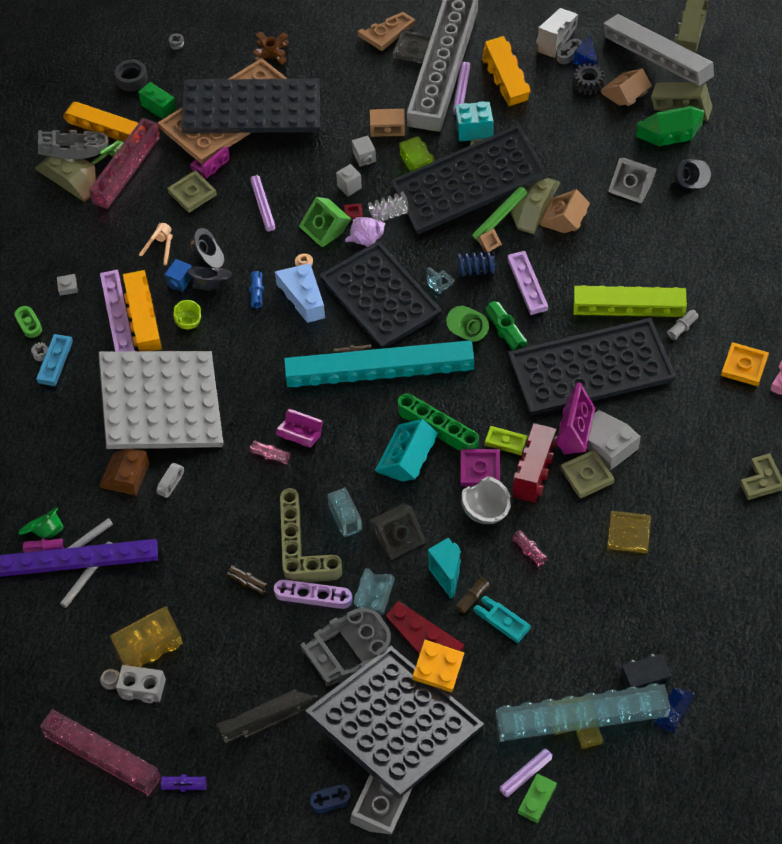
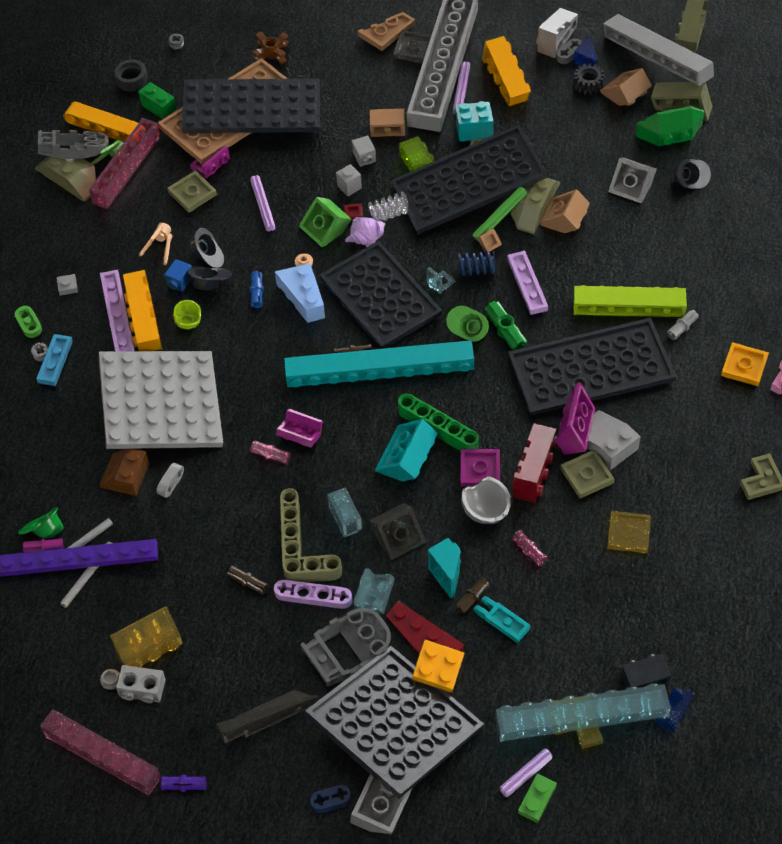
(506, 440): lime plate -> none

